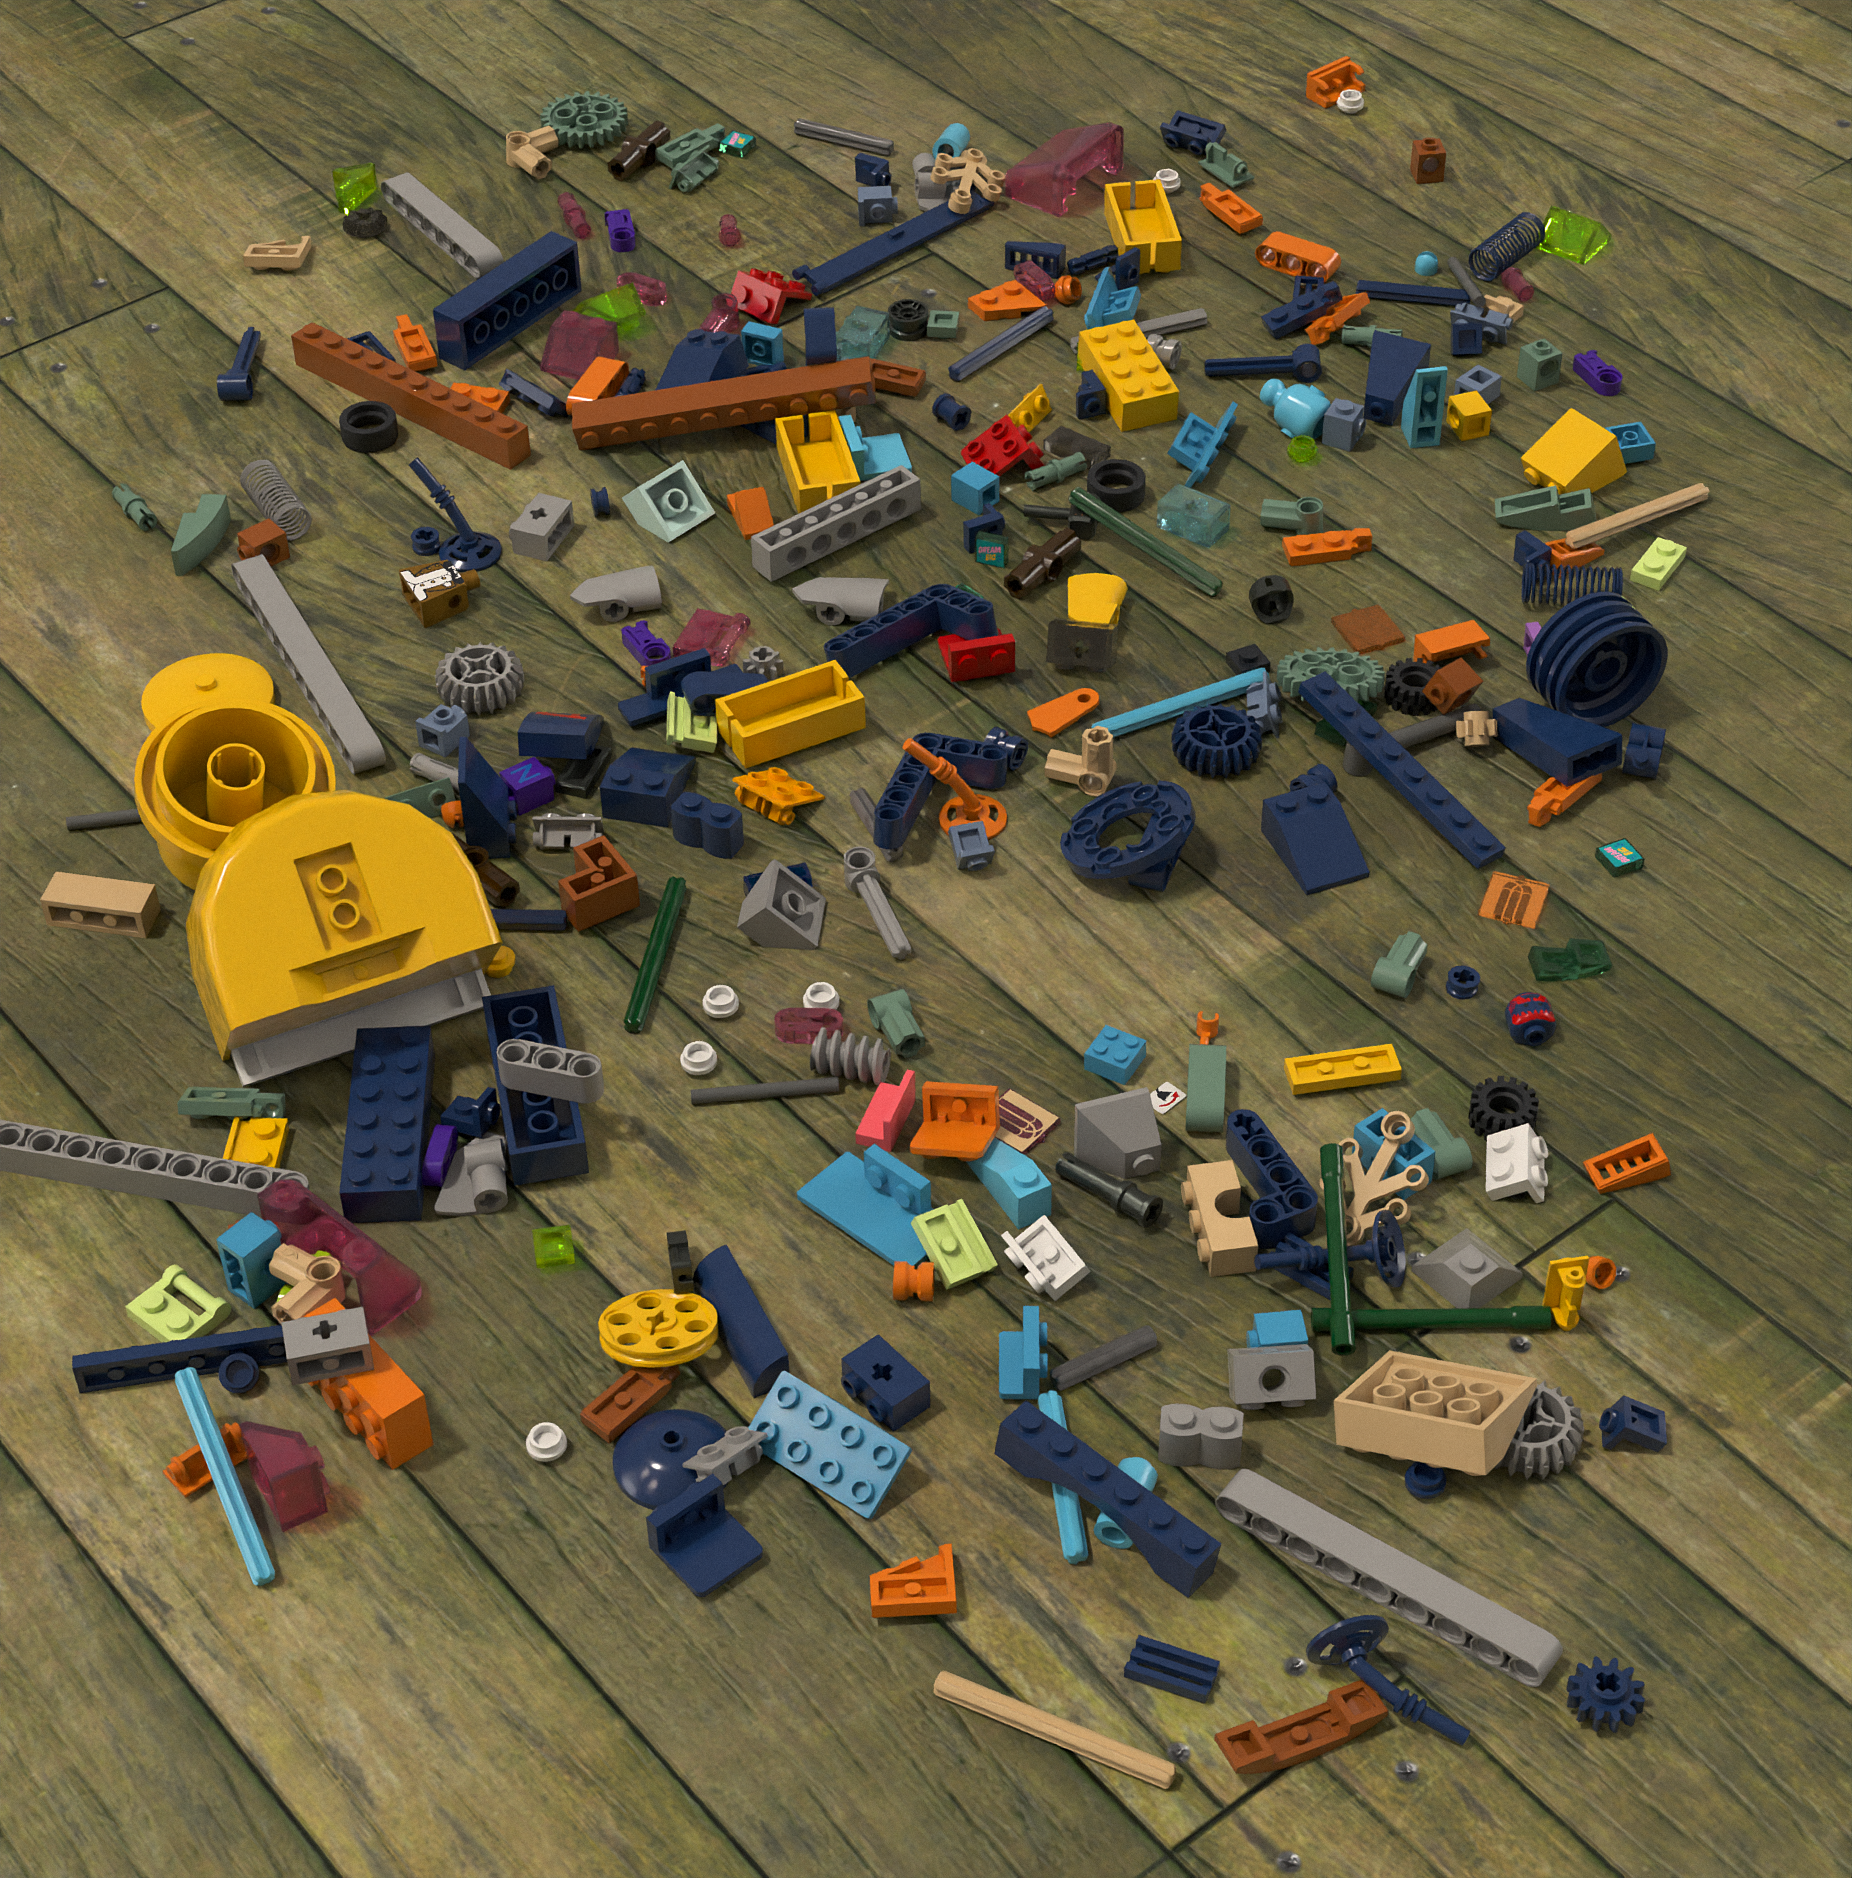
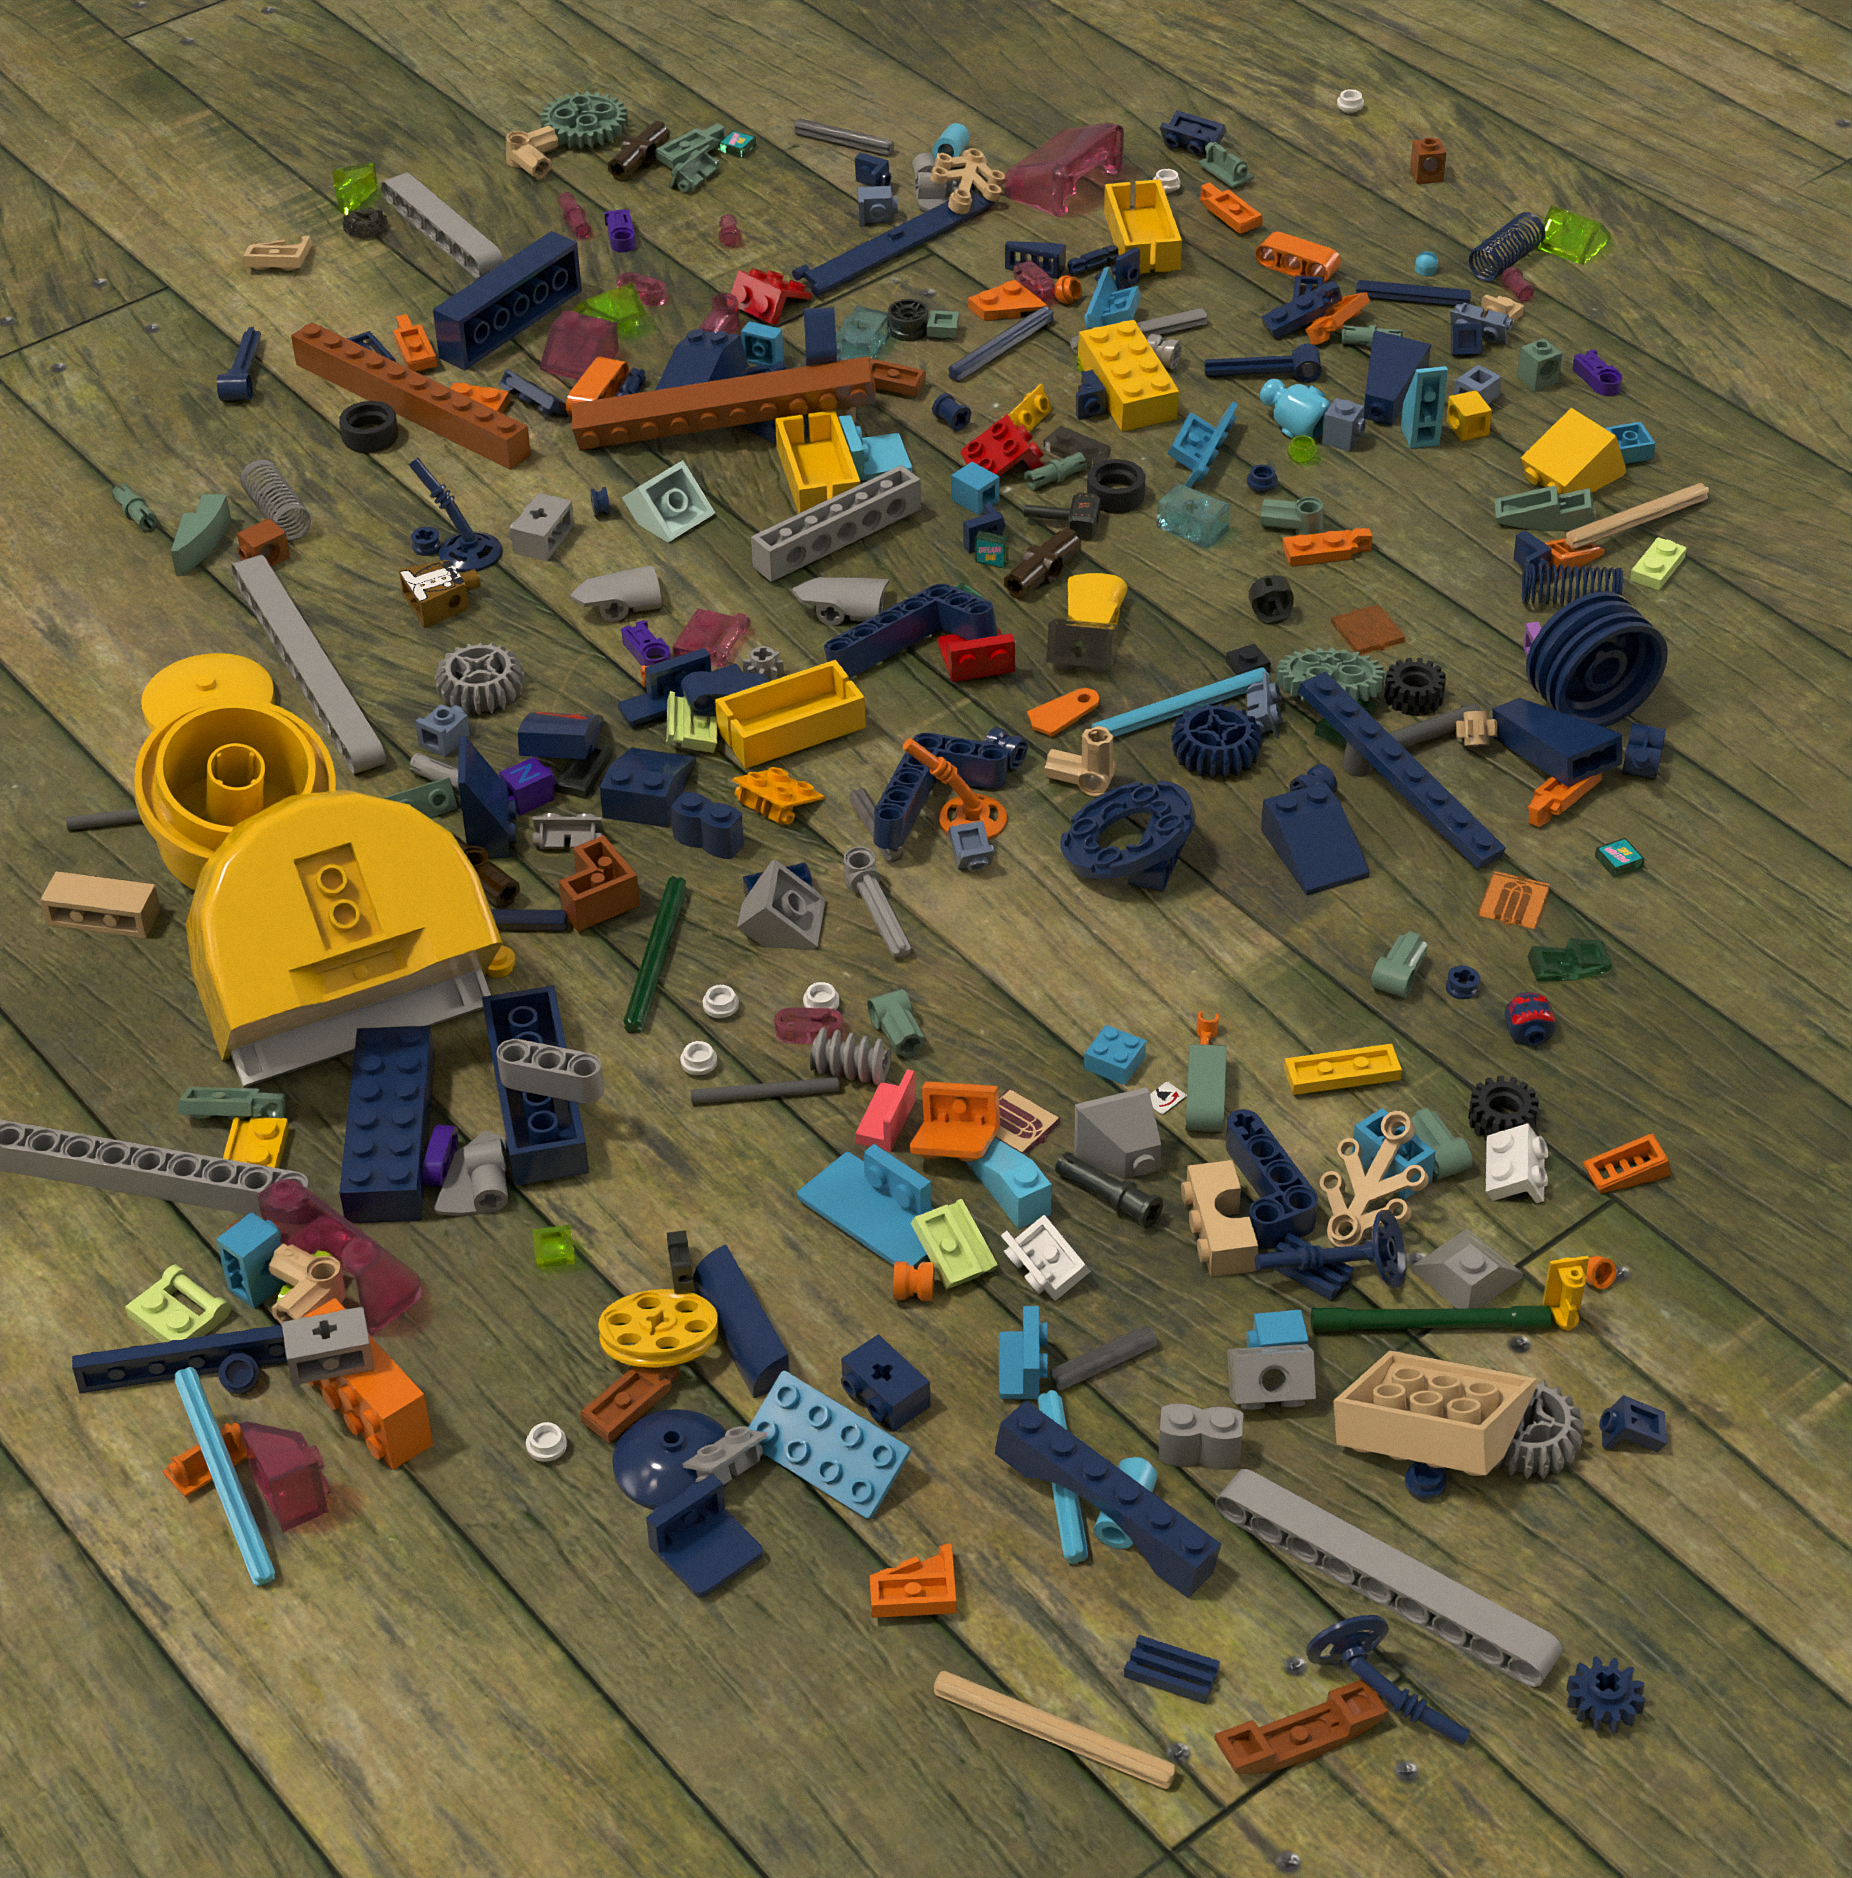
(452, 813): orange hinge -> none
(473, 1115): dark blue bracket -> none
(750, 511): orange slope -> none
(1145, 541): dark green axle -> none
(1262, 478): none -> dark blue plate
(1328, 81): orange hinge -> none
(1341, 1318): dark green piece -> none
(1451, 642): orange hinge -> none
(1452, 686): dark orange brick -> none
(1466, 282): dark grey bar -> none

